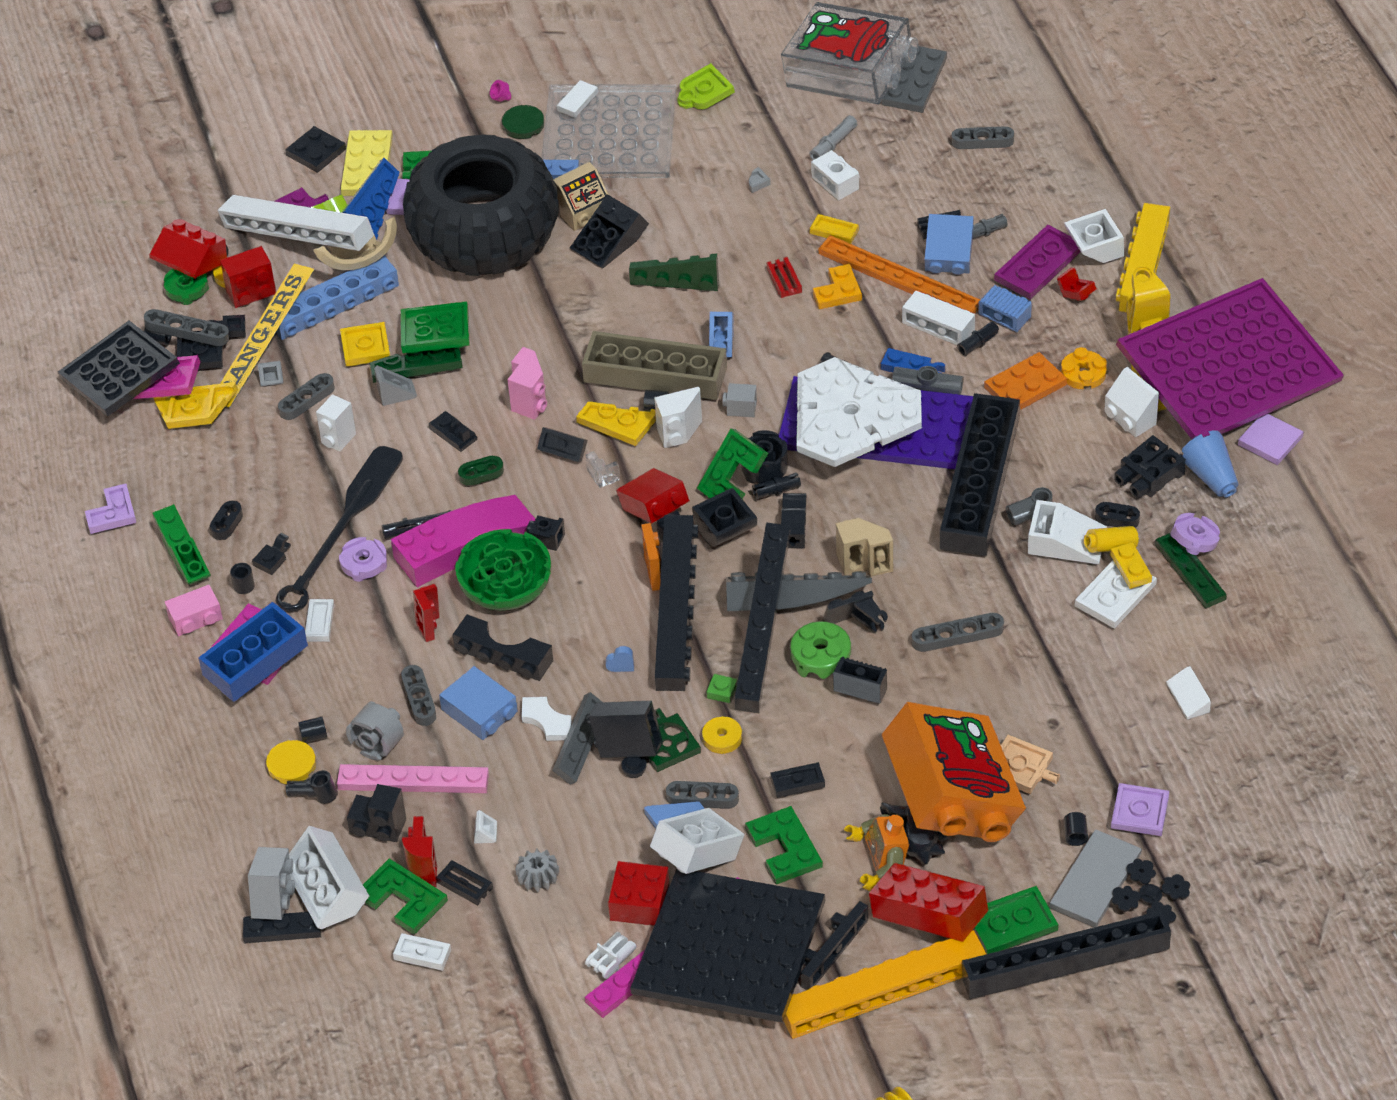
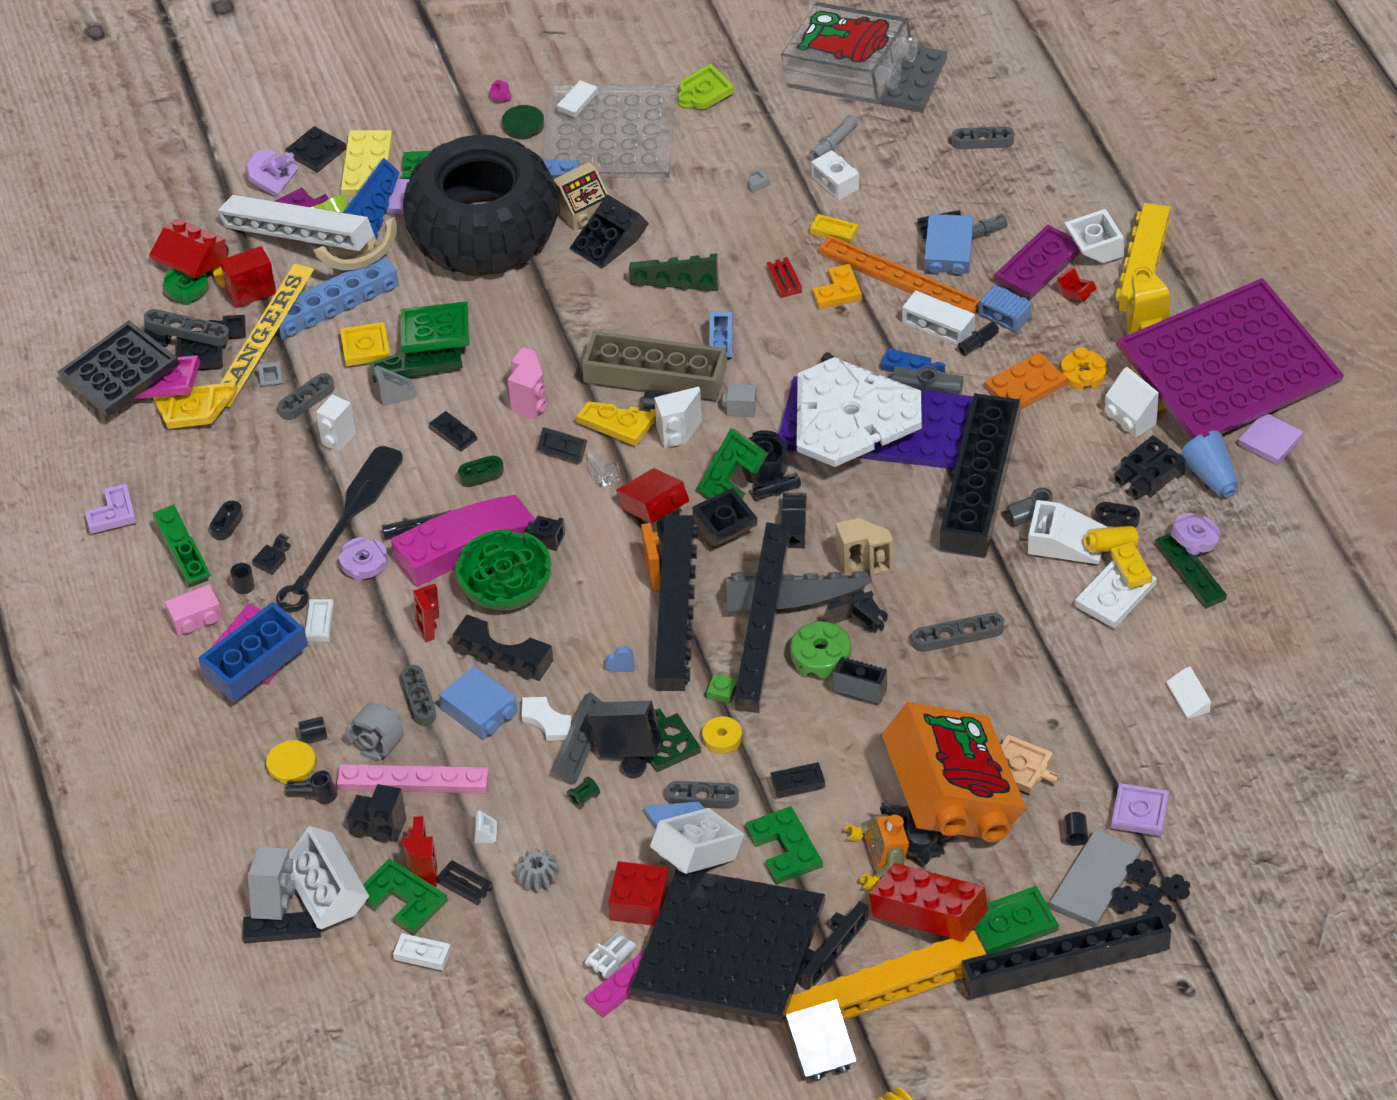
(271, 170): none -> lavender piece
(583, 792): none -> dark green bush
(819, 1040): none -> brick

